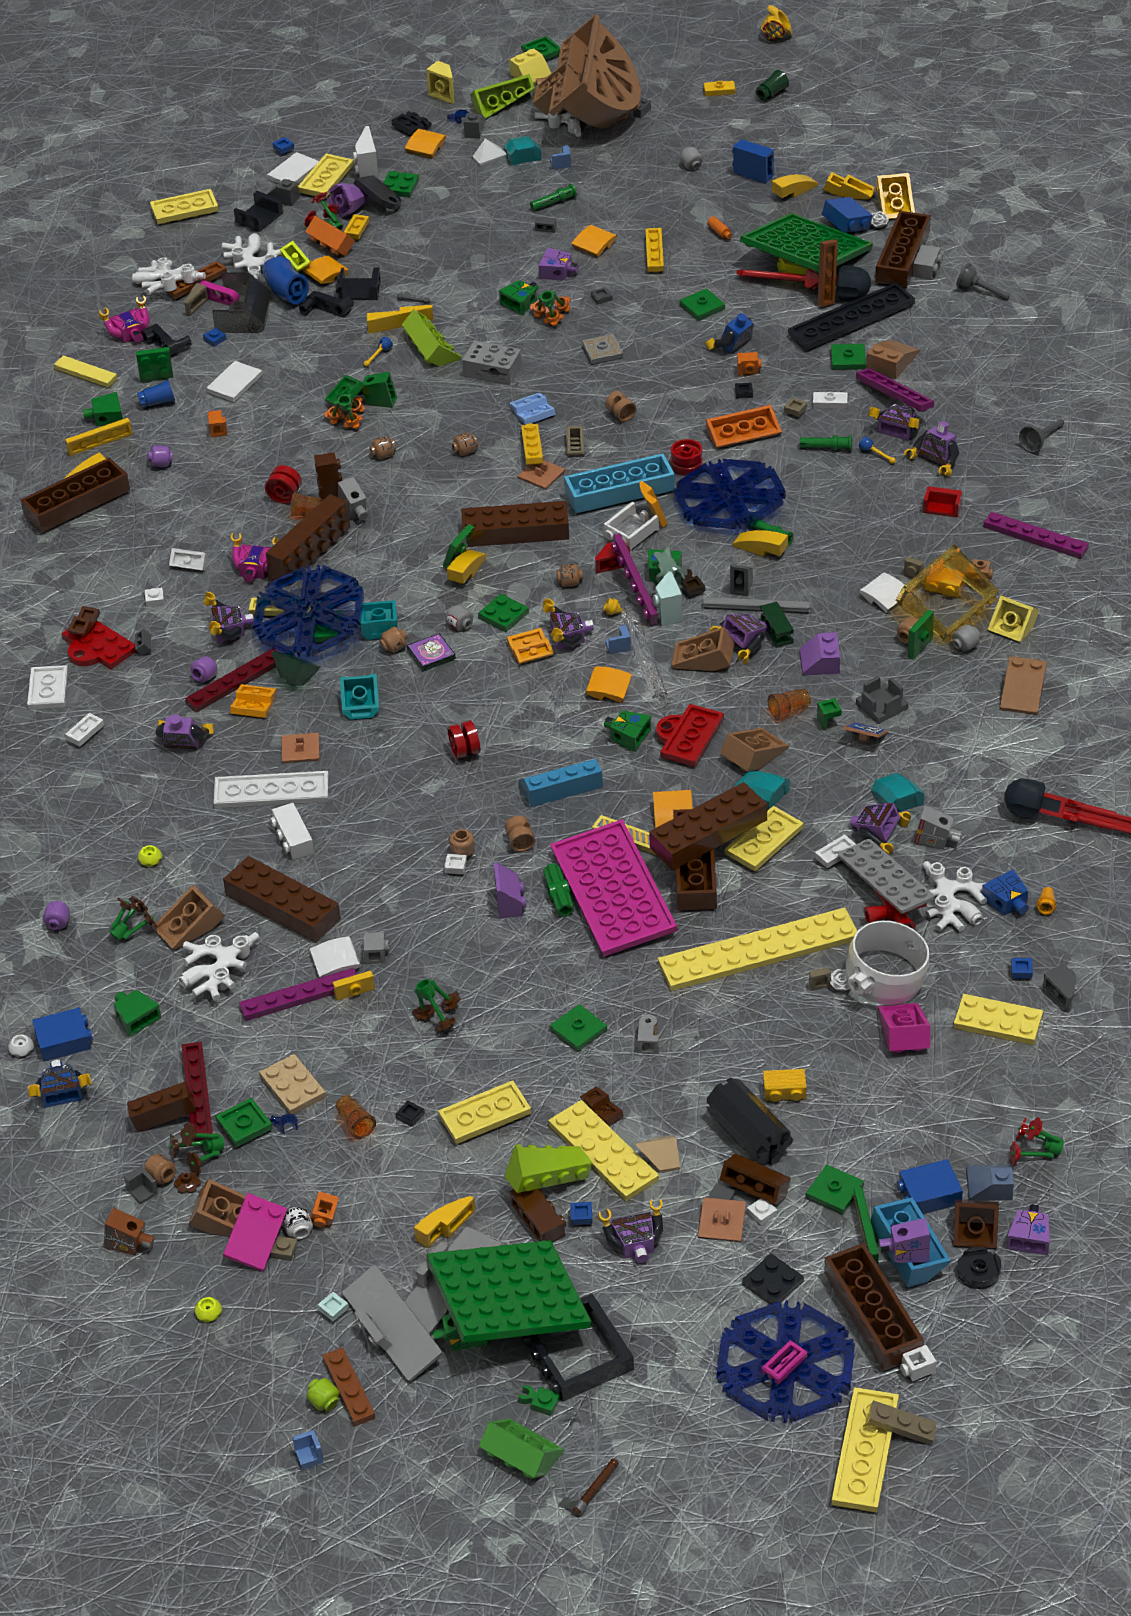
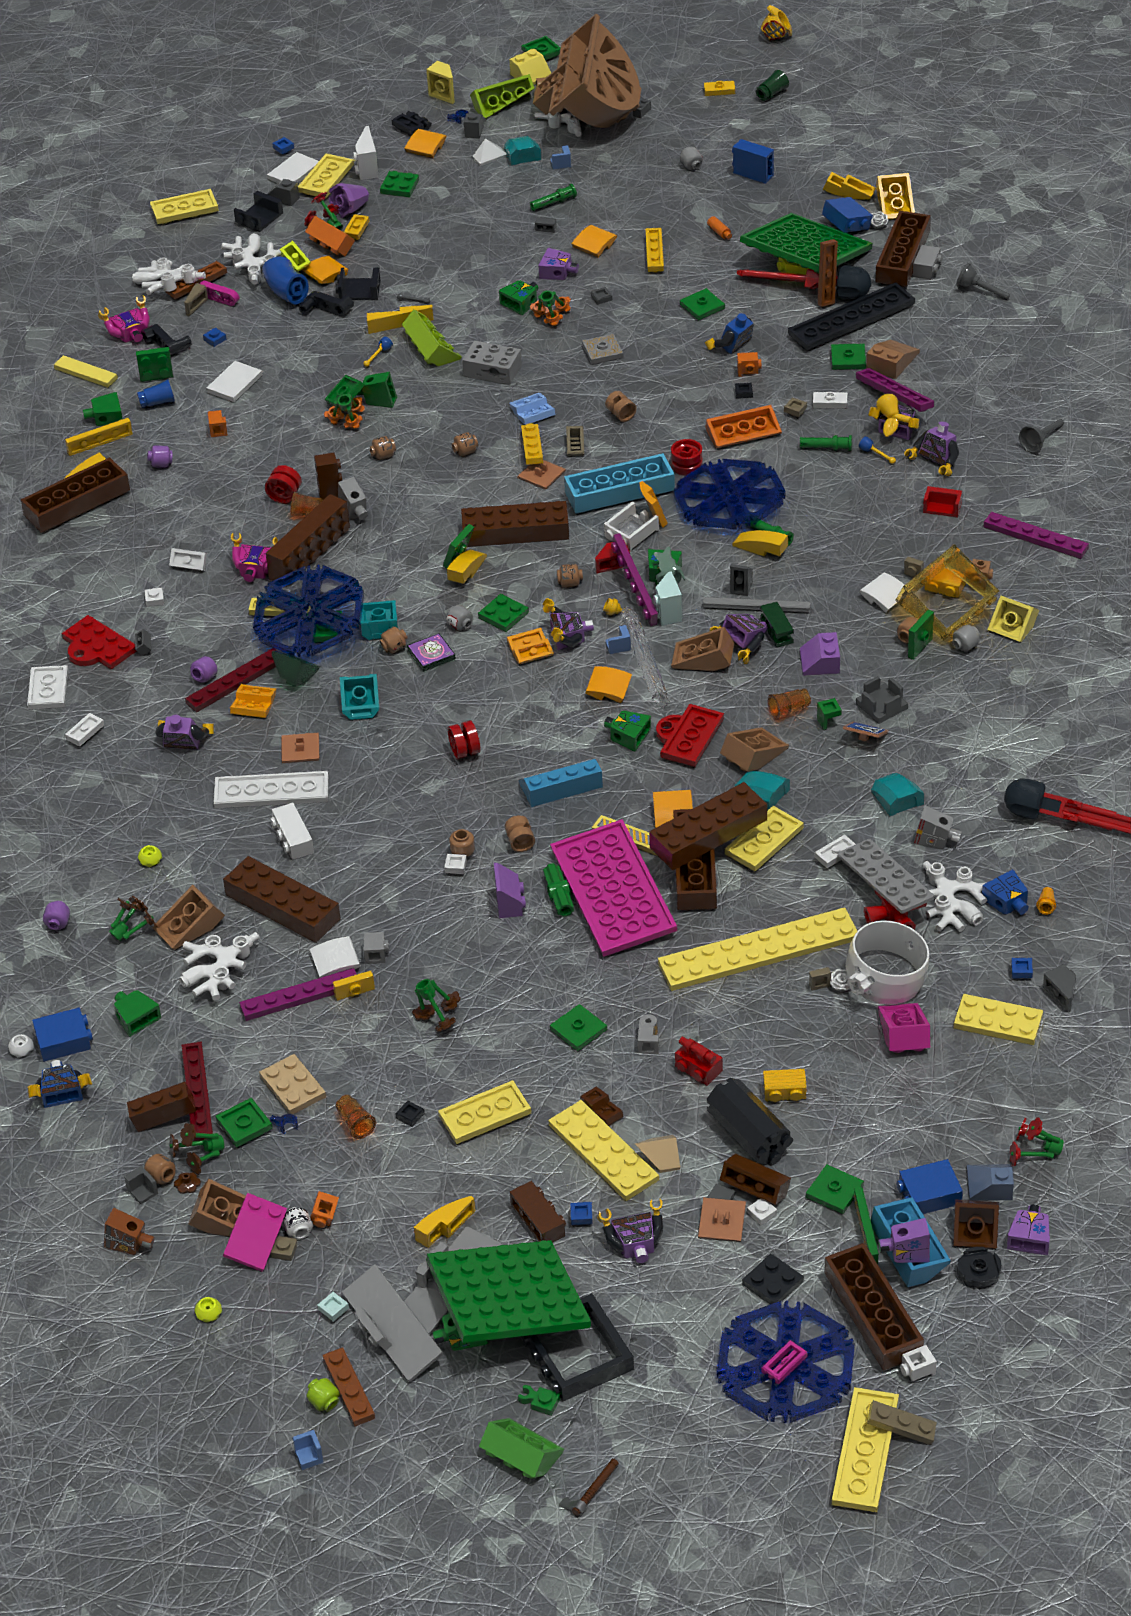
(84, 621): reddish brown slope -> none
(227, 620): torso -> none
(247, 315): clear smoke windscreen -> none
(378, 192): black tile -> none
(546, 1166): lime wedge -> none
(692, 585): dark brown plate -> none
(698, 1061): none -> red brick
(792, 185): yellow slope -> none
(878, 822): torso -> none
(889, 407): none -> yellow piece
(1023, 685): medium nougat slope -> none

